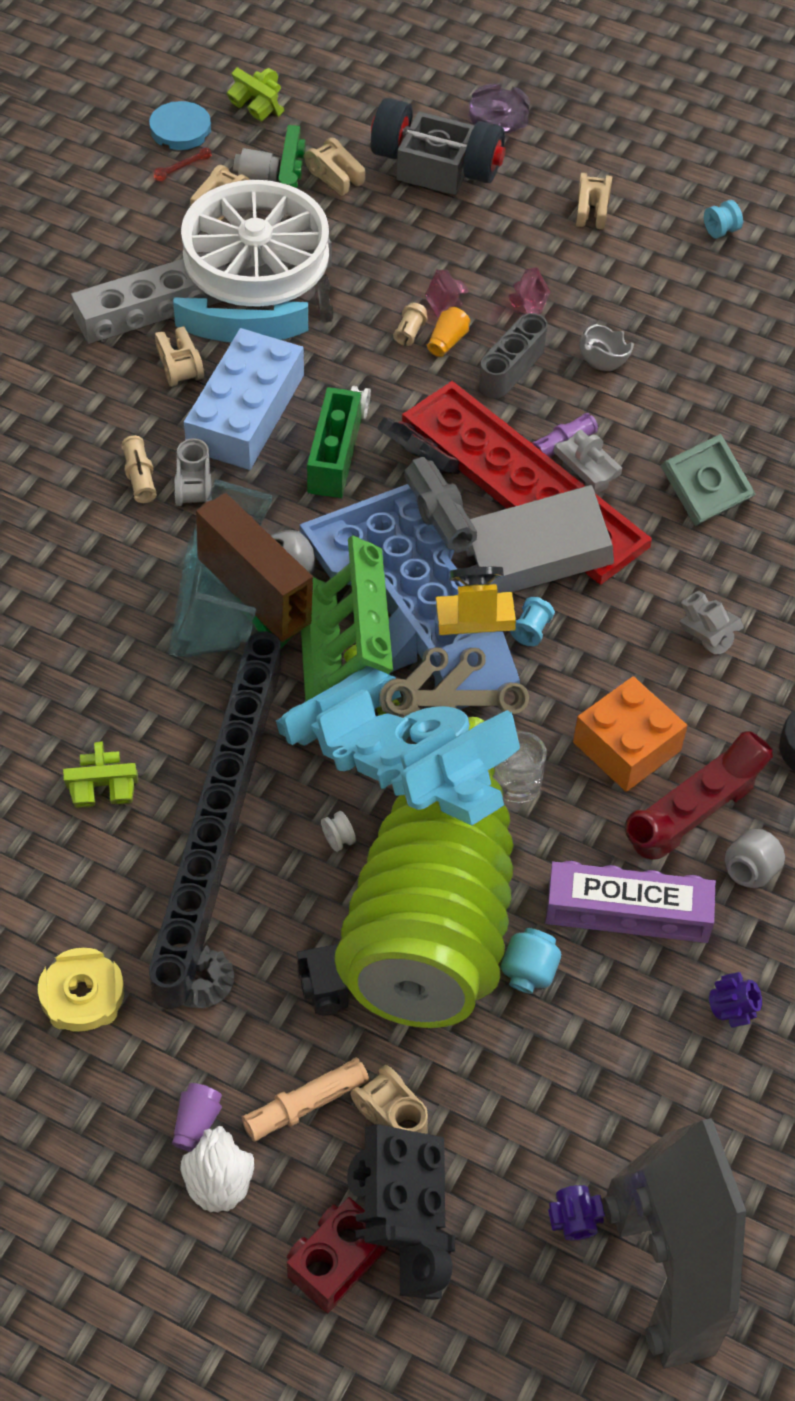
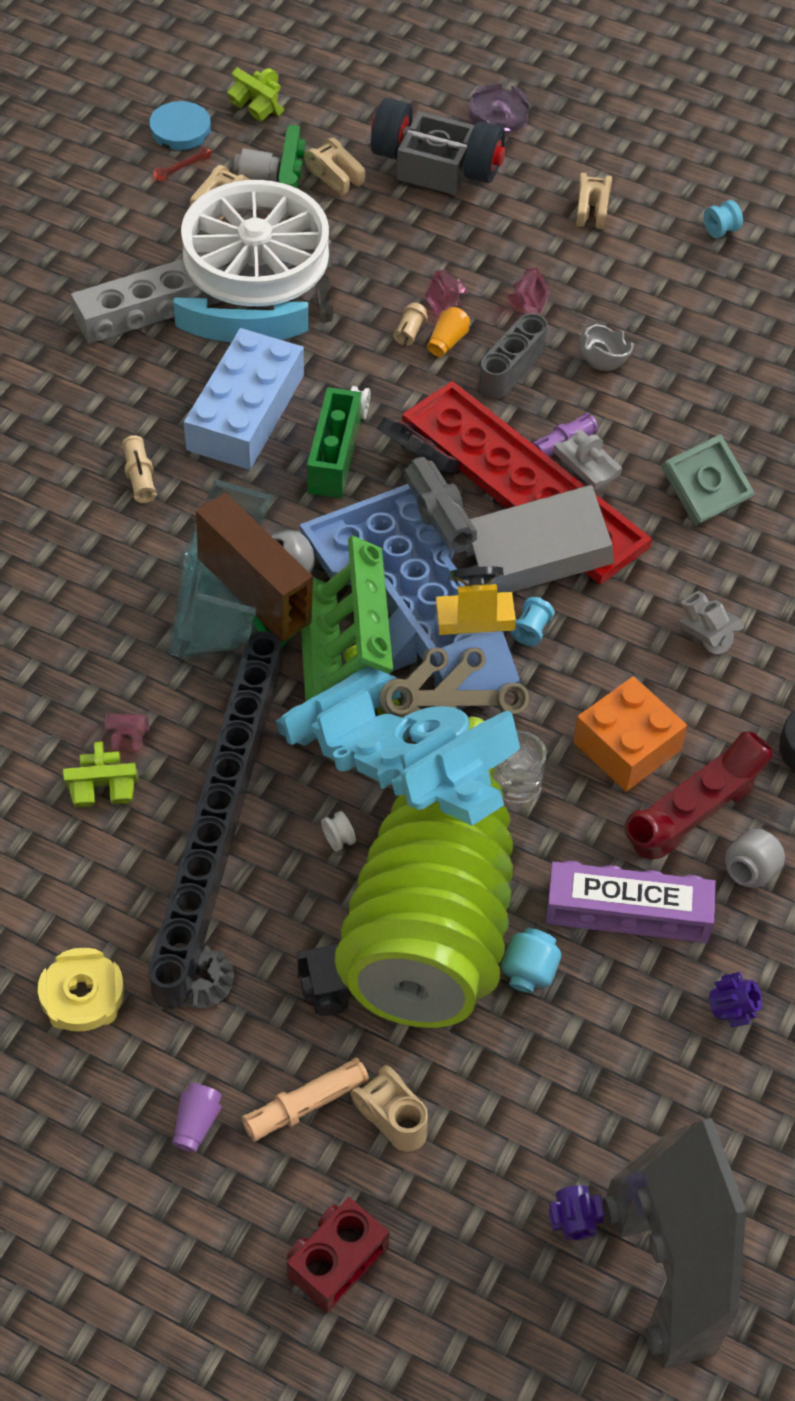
(126, 725): none -> clear pink tile
(179, 363): tan piece -> none
(193, 472): light grey piece -> none
(217, 1171): white hair -> none
(405, 1204): black plate -> none

